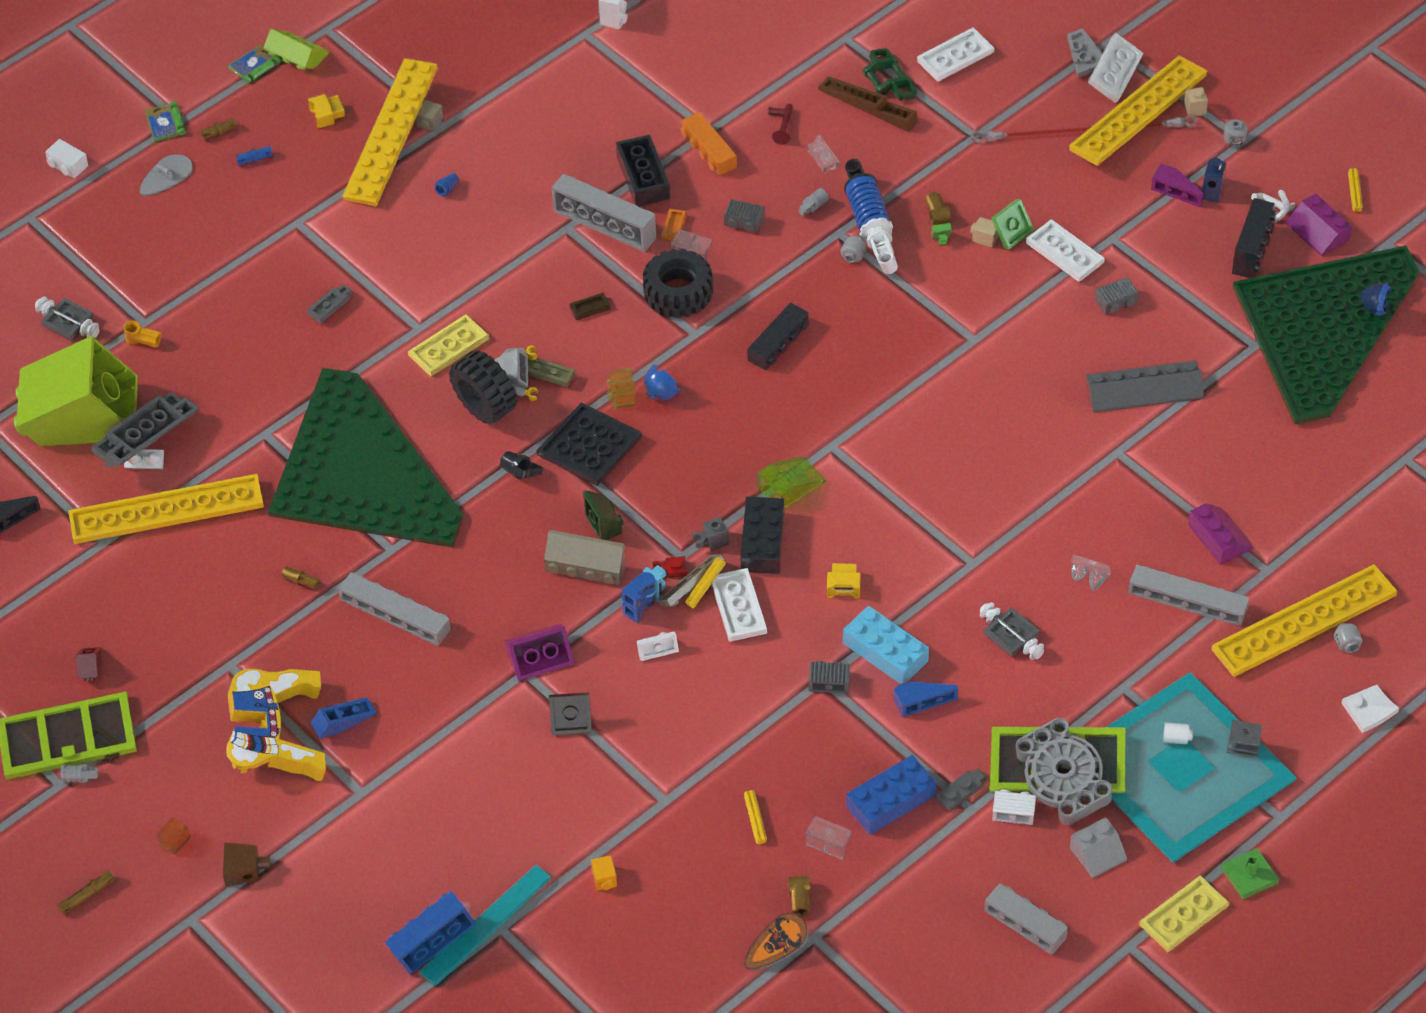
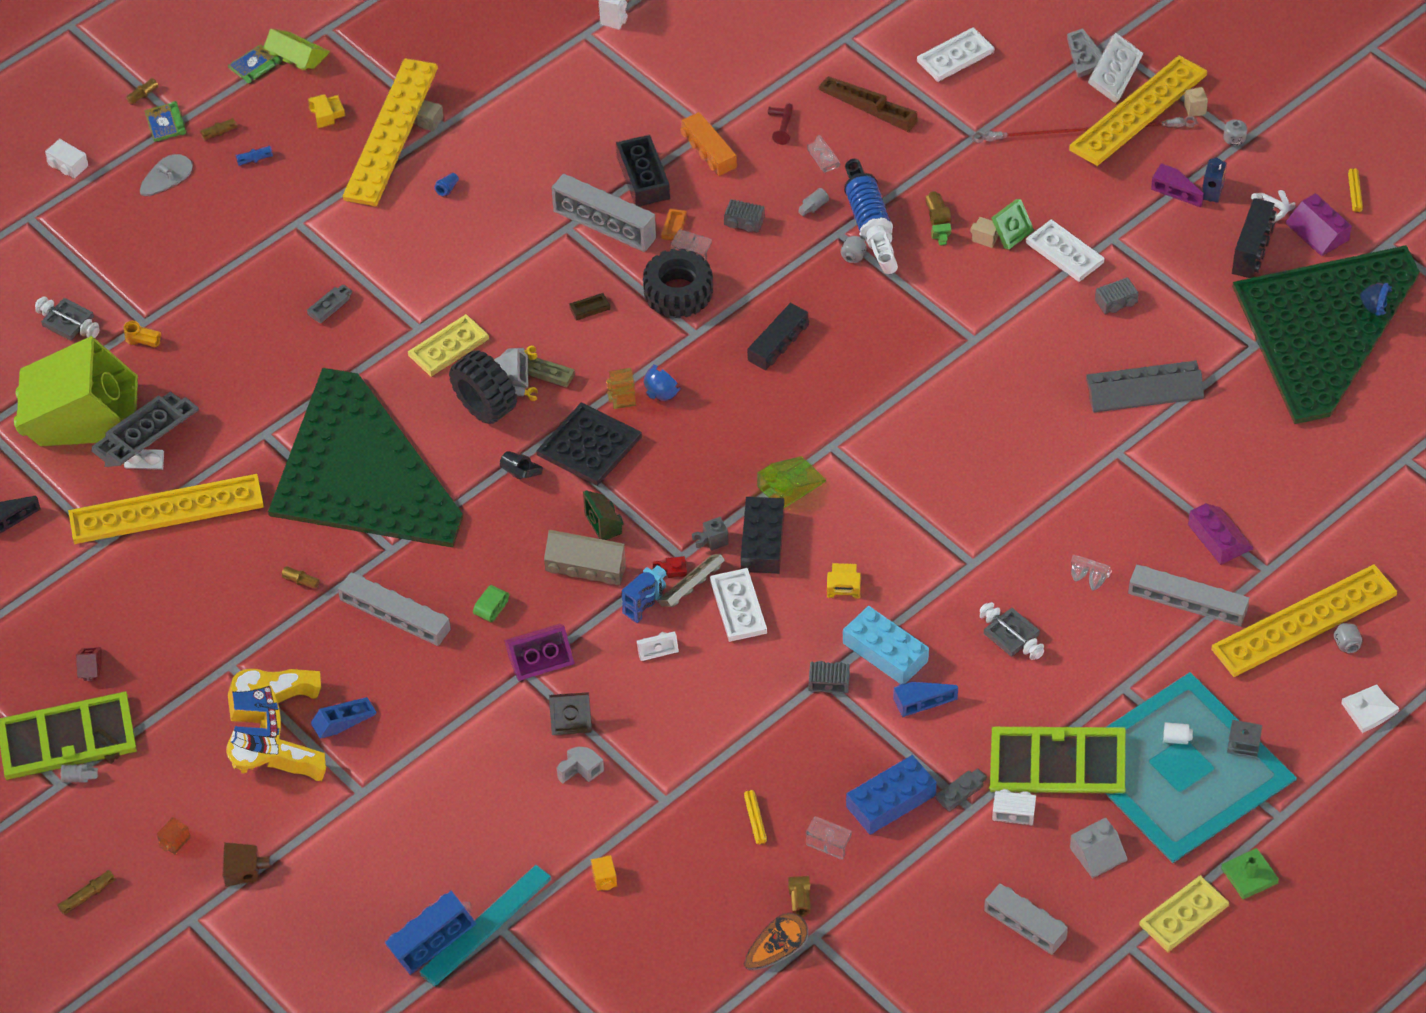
(142, 91): none -> pearl gold axle
(491, 603): none -> bright green beam
(580, 760): none -> light grey brick
(705, 582): yellow axle -> none
(893, 83): dark green bar -> none
(1067, 789): light grey piece -> none

